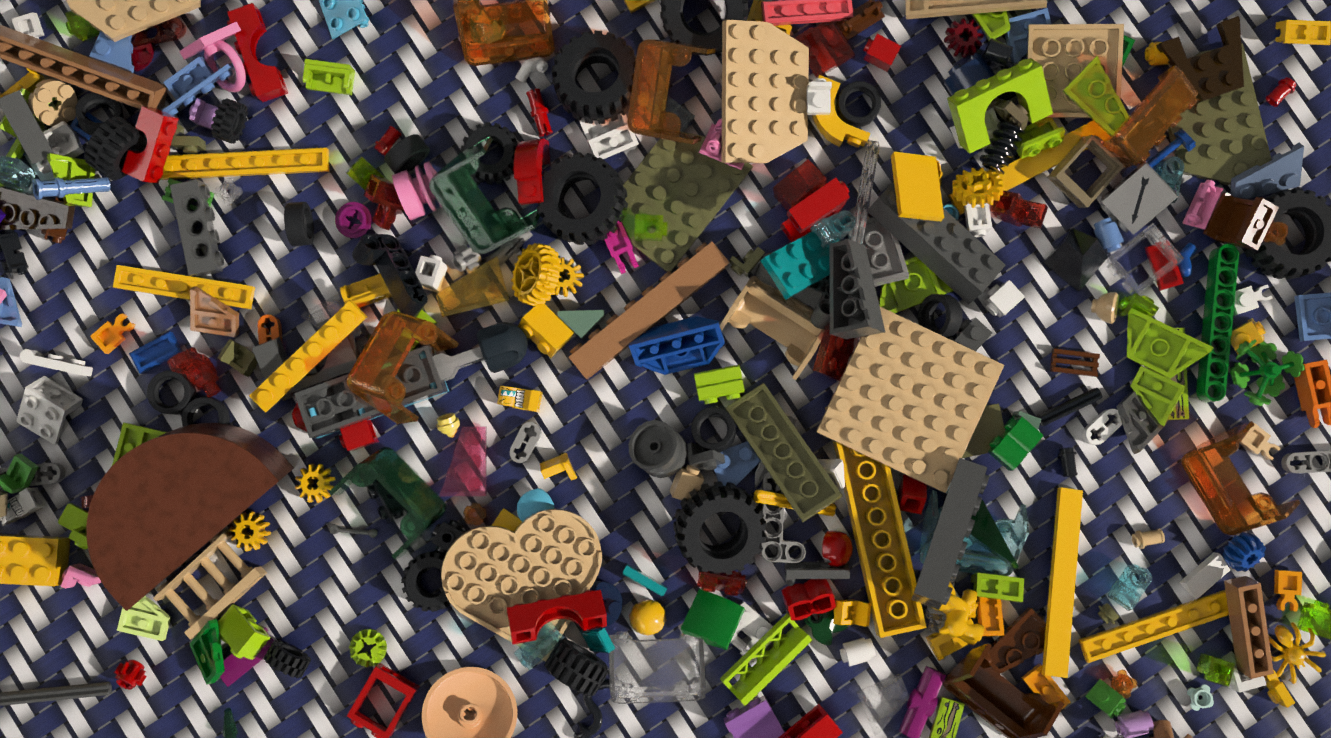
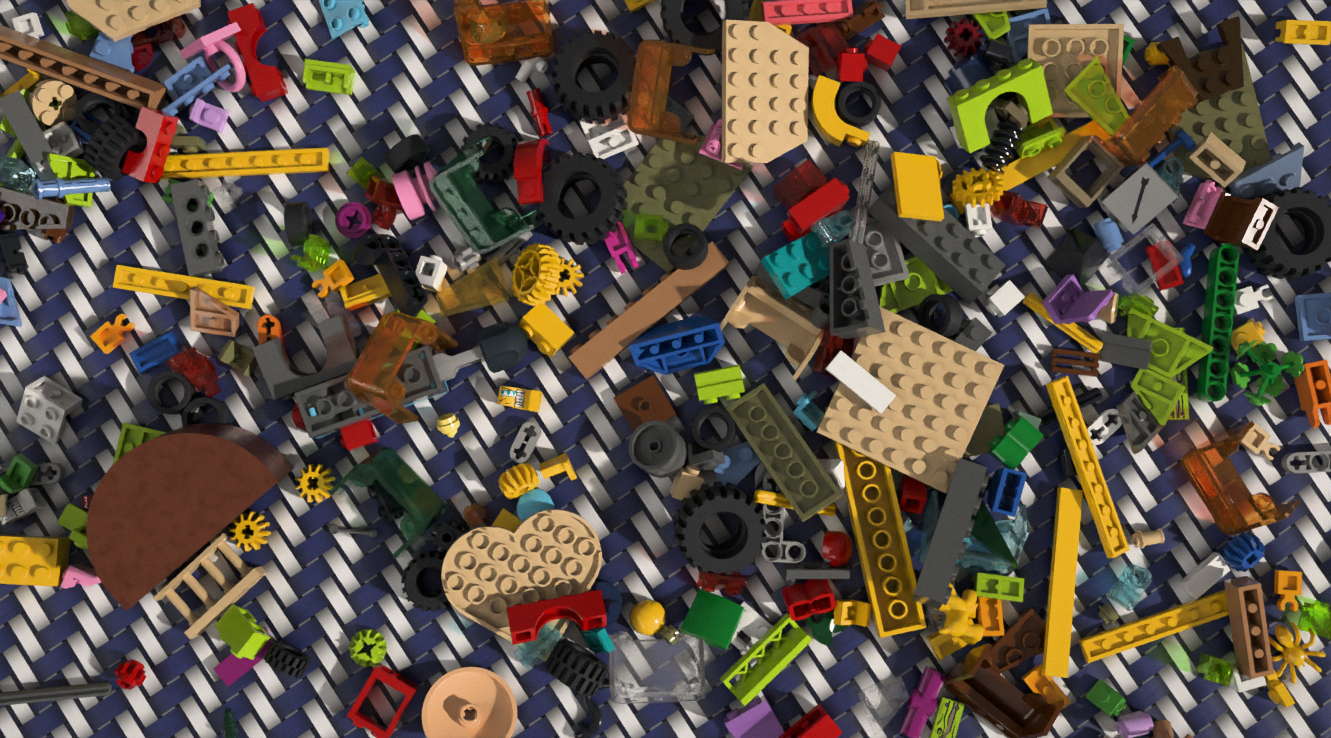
(55, 362): white plate -> none
(145, 620): yellowish green wing -> none
(208, 652): green wing -> none
(229, 121): black tyre -> none
(308, 356): yellow plate -> none
(316, 254): none -> clear neon green bracket
(335, 277): none -> light orange plate
(387, 140): red pin -> none
(469, 465): clear pink wing -> none
(518, 480): none -> yellow gear
(581, 321): sand green slope -> none
(644, 403): none -> reddish brown plate
(644, 580): teal tile -> none
(670, 634): none -> olive plate
(685, 230): none -> black tyre
(751, 260): olive bracket -> none
(808, 412): none -> medium azure bracket
(818, 97): white bracket -> none
(850, 64): none -> red brick
(857, 651): white brick -> none
(860, 382): none -> white tile
(1006, 491): none -> blue torso
(1070, 304): none -> medium lavender bracket
(1072, 329): none -> yellow axle
(1087, 467): none -> yellow tile
(1117, 683): clear orange plate -> none
(1126, 351): none -> dark grey panel
(1205, 702): light aqua plate -> none
(1217, 159): none -> tan brick
(1282, 232): clear orange plate -> none
(1284, 87): red pin -> none

